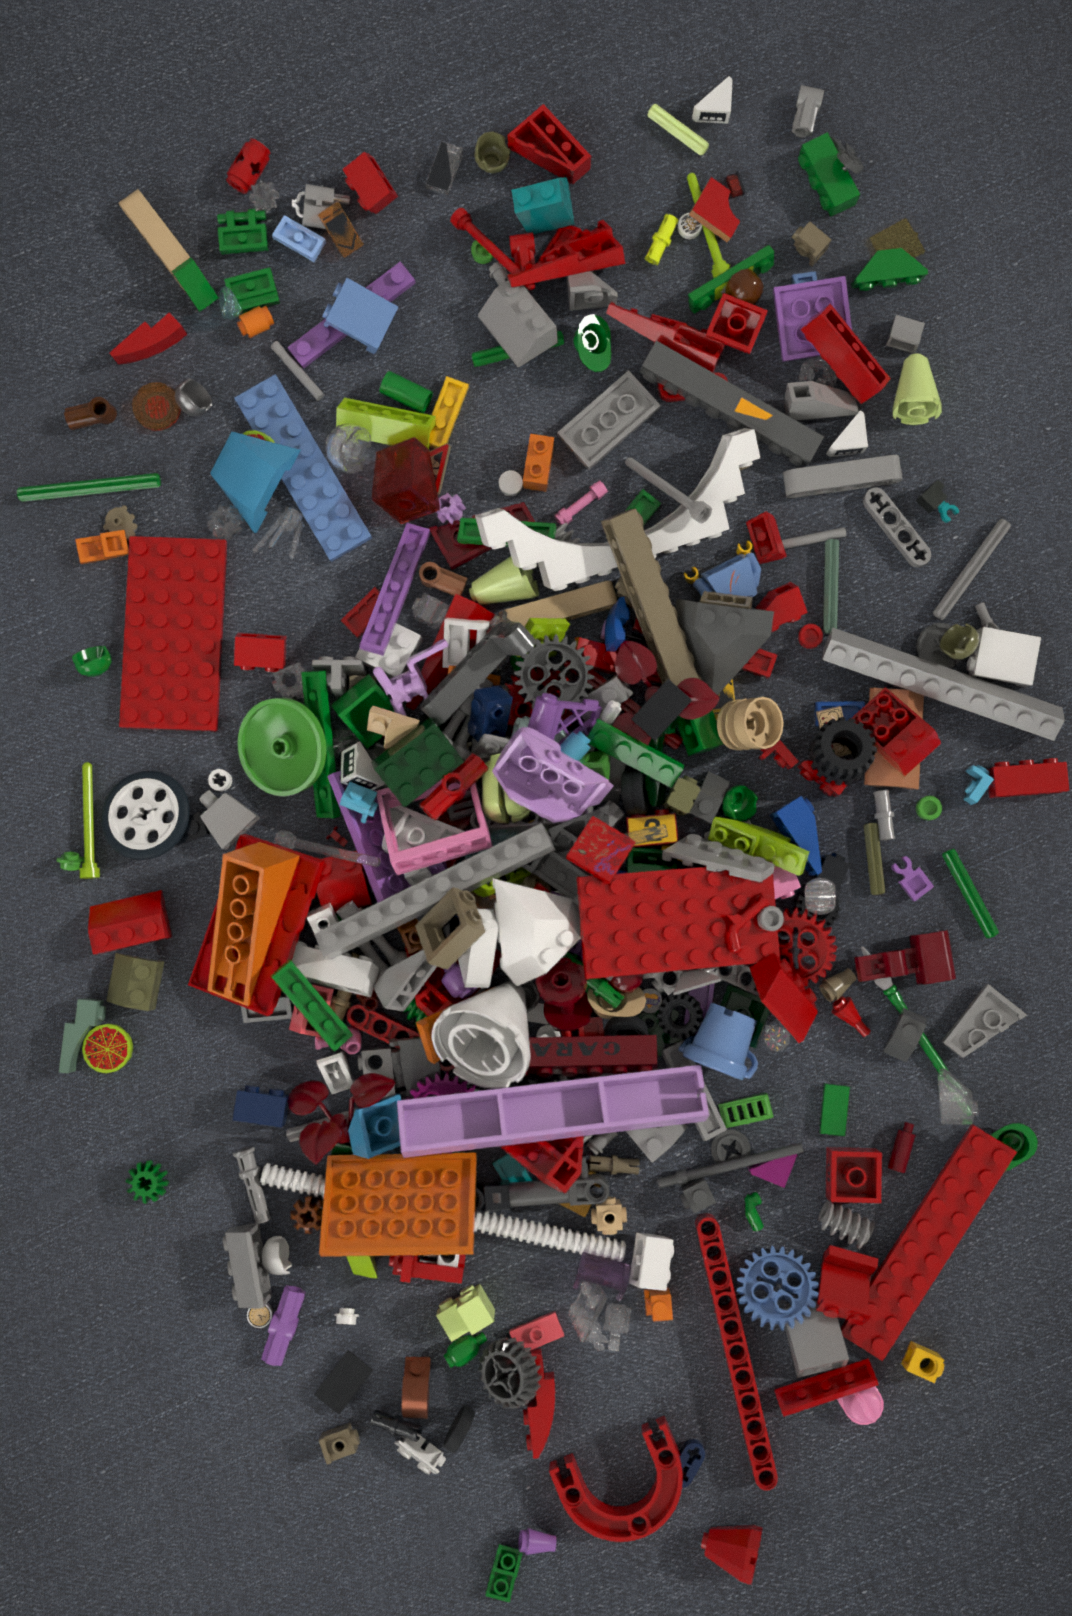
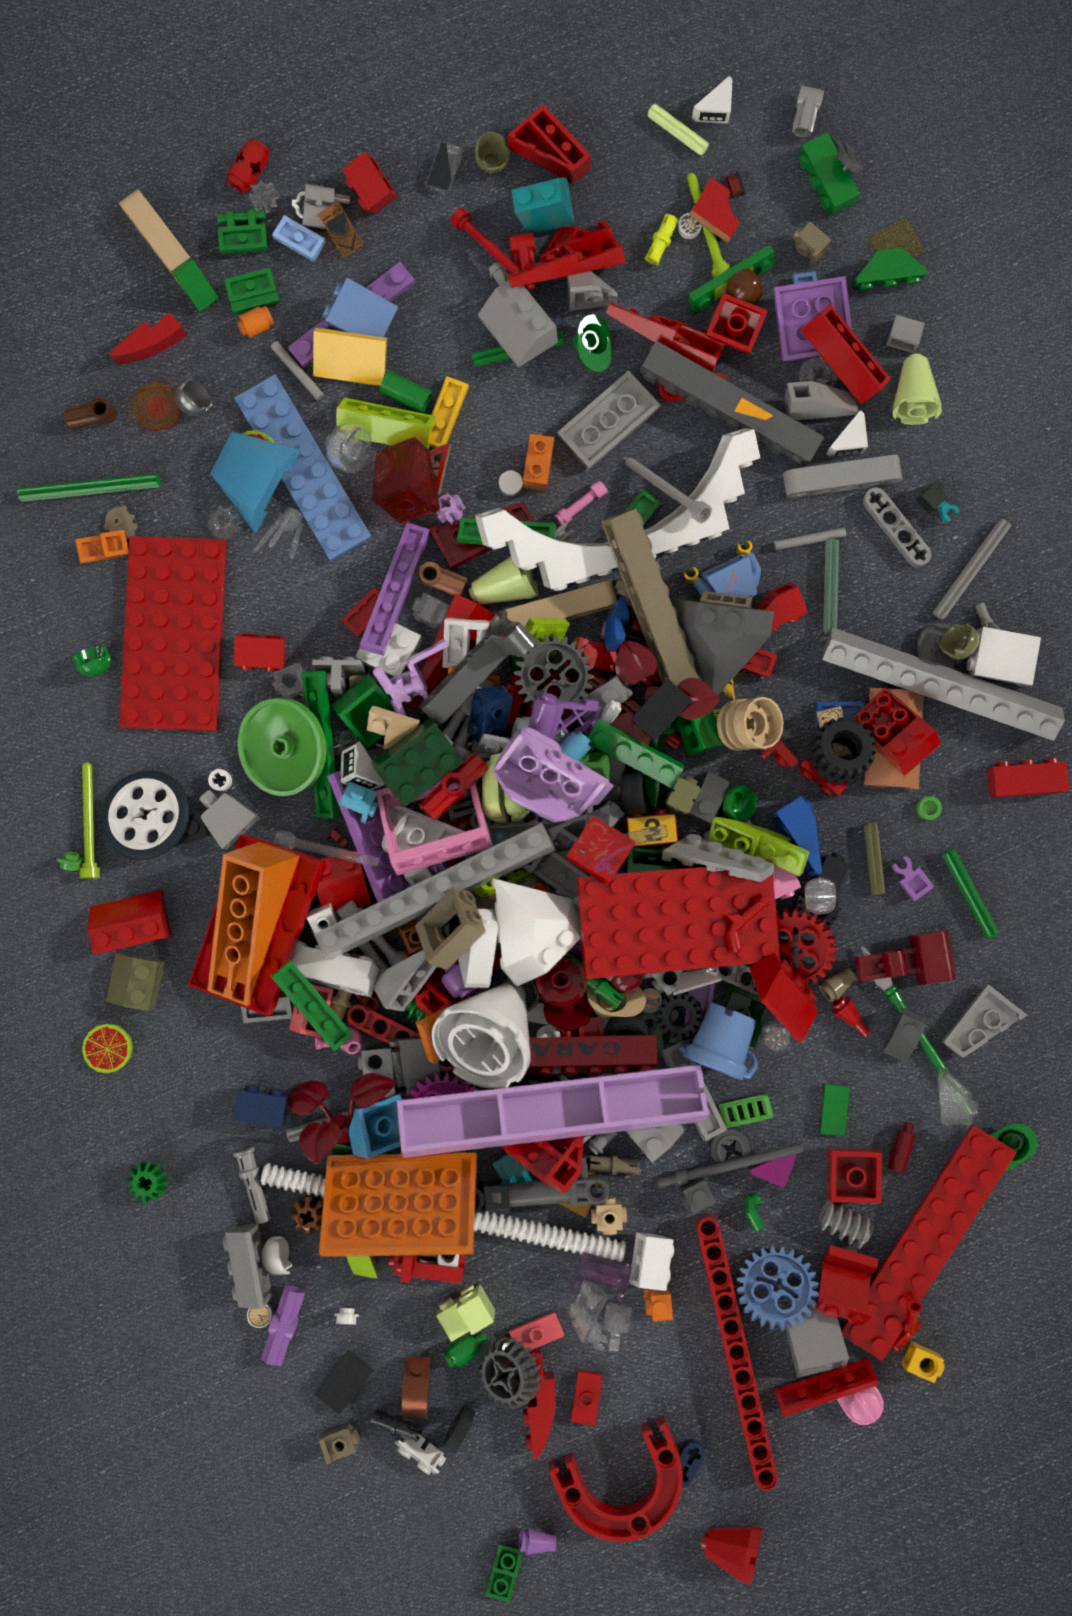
(88, 1014): sand green slope -> none
(231, 308): clear light blue piece -> none
(336, 1071): white slope -> none
(349, 356): none -> yellow tile
(480, 254): bright green tile -> none
(586, 1397): none -> red plate
(766, 538): red slope -> none
(770, 918): light grey tile -> none
(810, 636): red tile -> none
(884, 815): light grey pin -> none
(911, 1326): none -> red piece
(977, 788): medium azure bracket -> none

